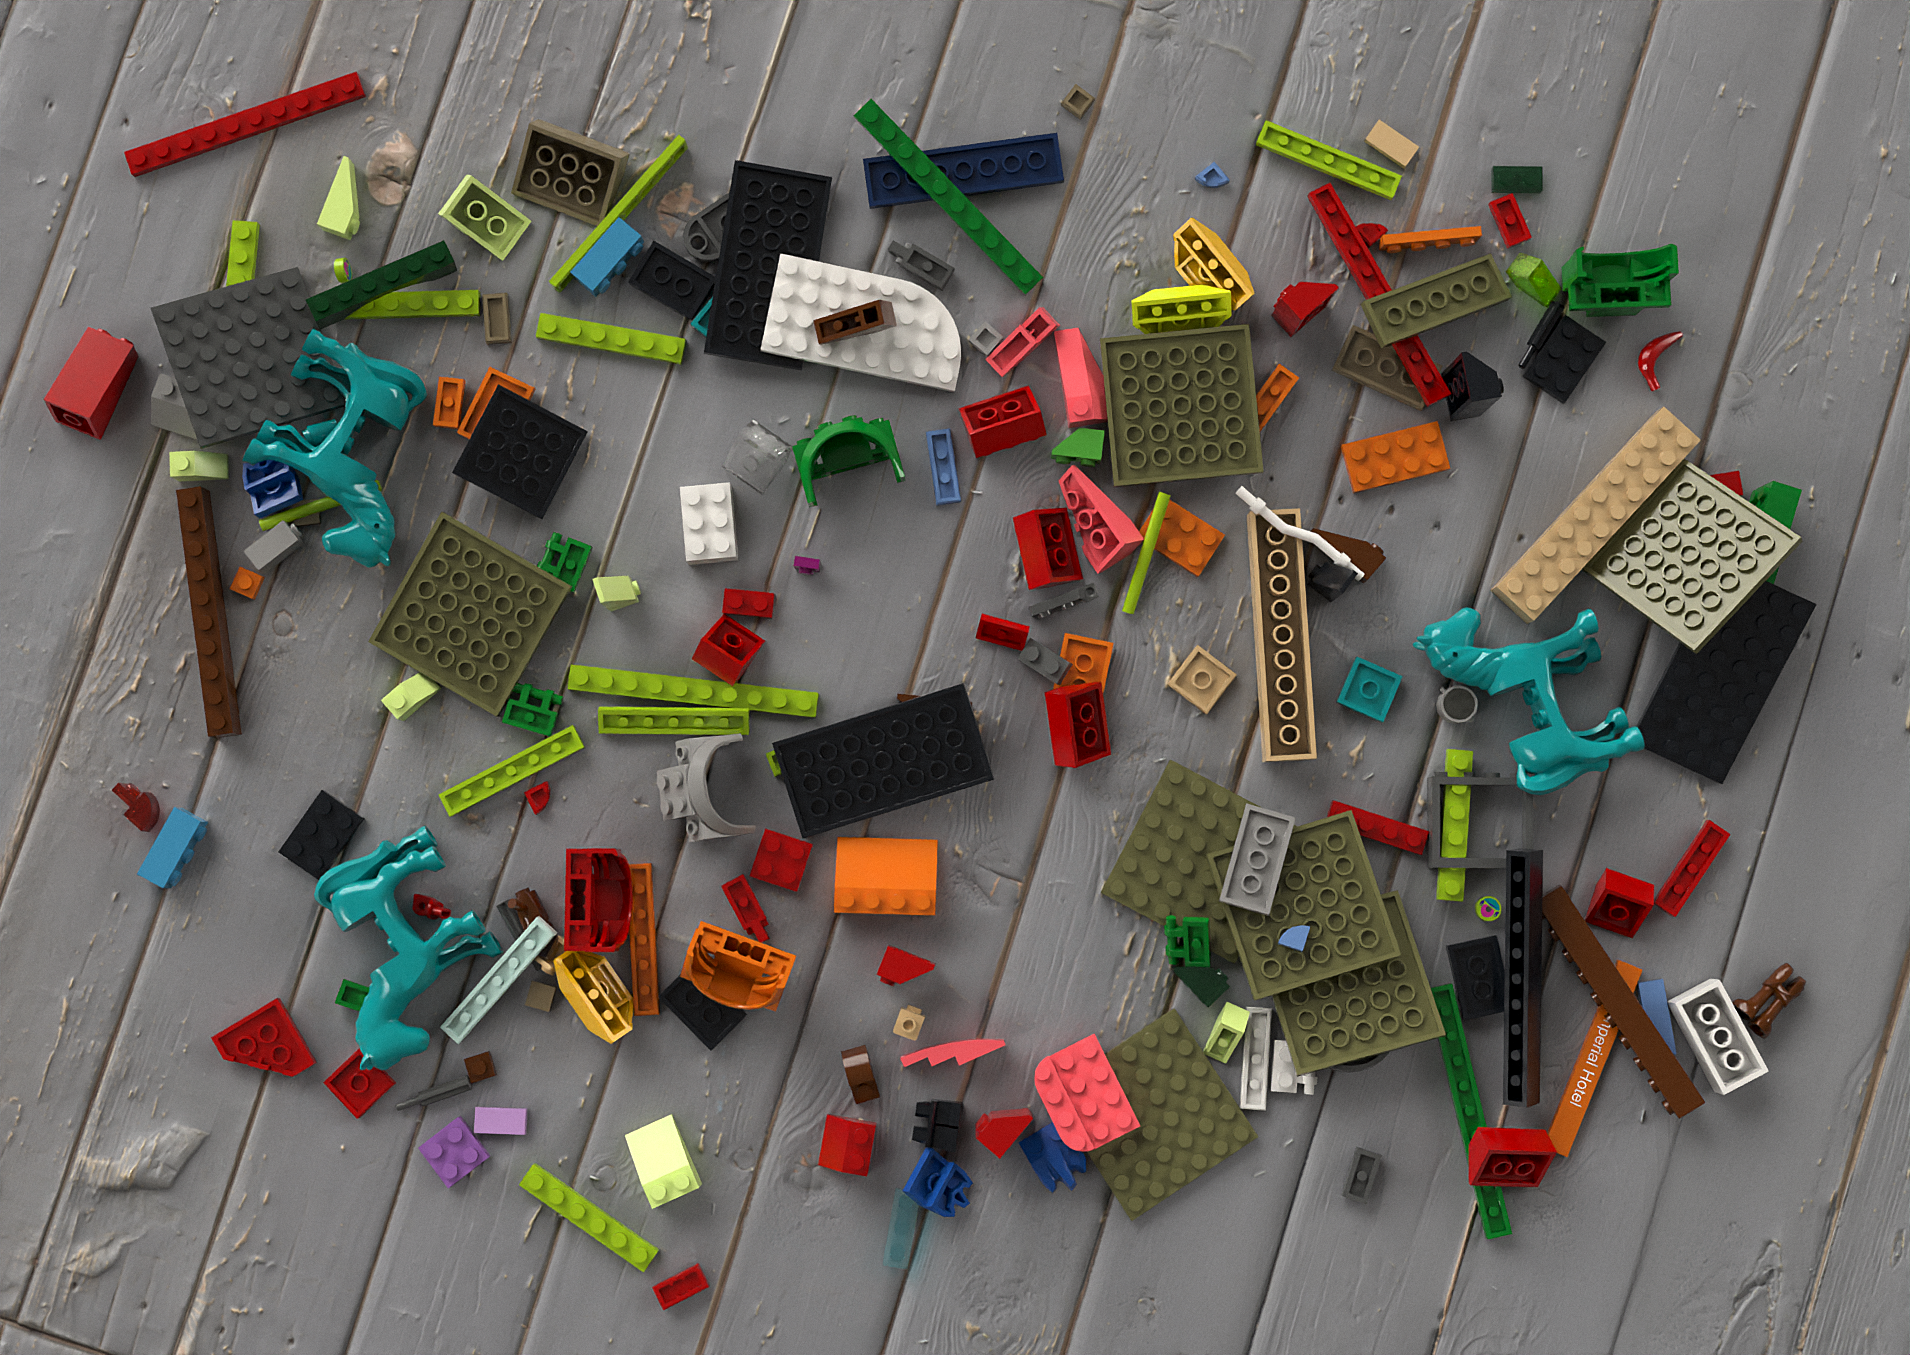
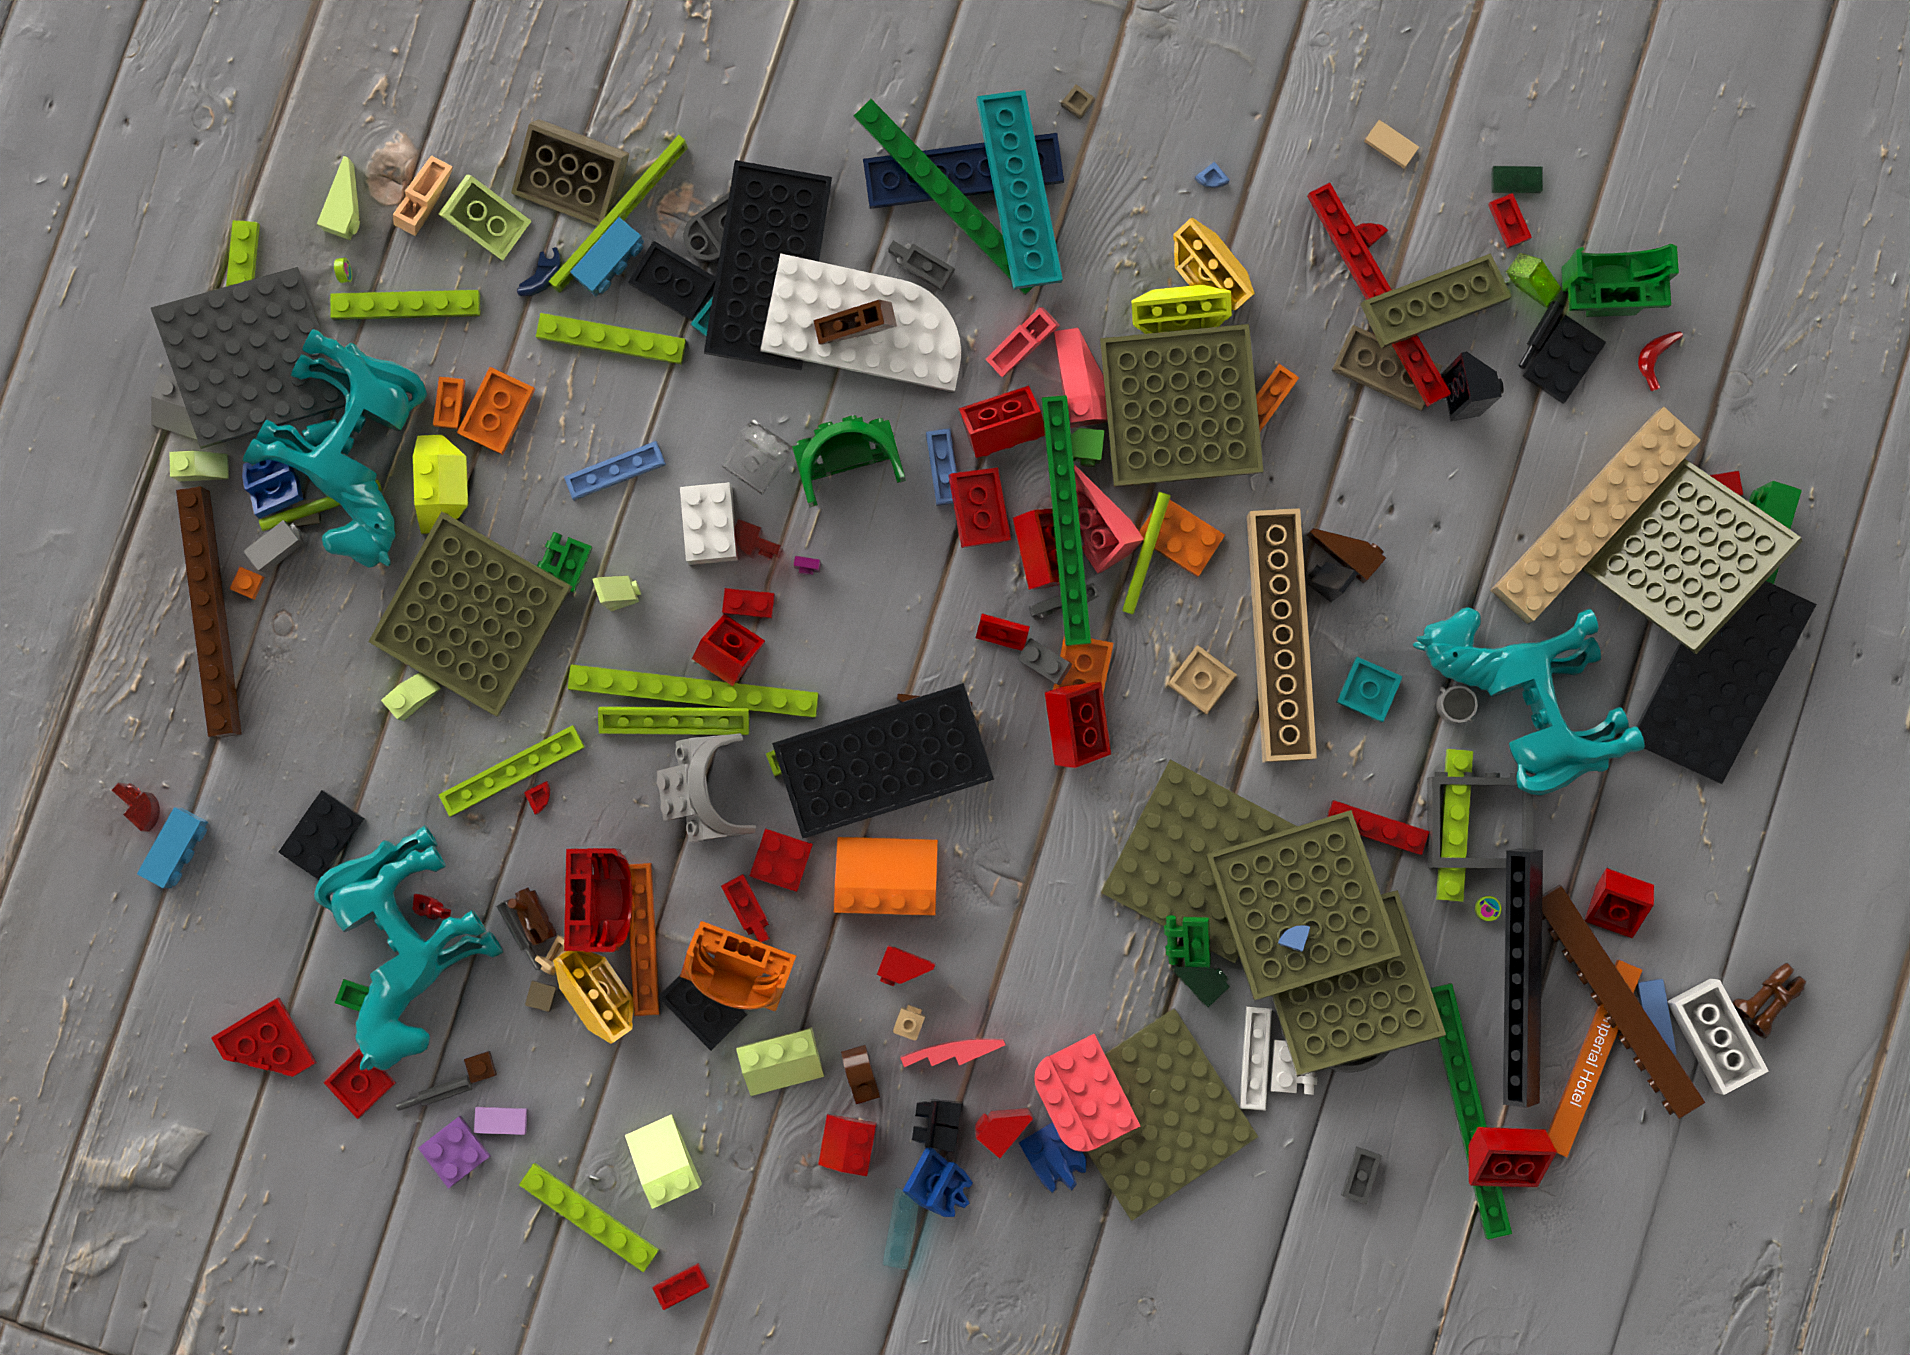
(92, 382): red slope -> none
(245, 124): red plate -> none
(350, 296): dark green arch -> none
(422, 195): none -> light nougat slope
(438, 480): none -> neon yellow wedge
(496, 318): dark tan tile -> none
(498, 979): light aqua tile -> none
(519, 452): black plate -> none
(532, 717): green plate -> none
(540, 280): none -> dark blue piece
(614, 470): none -> medium blue tile
(749, 540): none -> clear red brick
(780, 1061): none -> yellowish green slope
(979, 507): none -> red plate
(985, 339): light grey plate -> none
(1019, 189): none -> teal plate
(1066, 520): none -> green plate
(1226, 1032): yellowish green slope -> none
(1257, 506): white bar -> none
(1257, 859): light grey plate -> none
(1301, 304): red slope -> none
(1328, 160): lime plate -> none
(1395, 457): orange plate -> none
(1420, 240): orange plate -> none
(1478, 976): black plate -> none
(1691, 868): red plate -> none

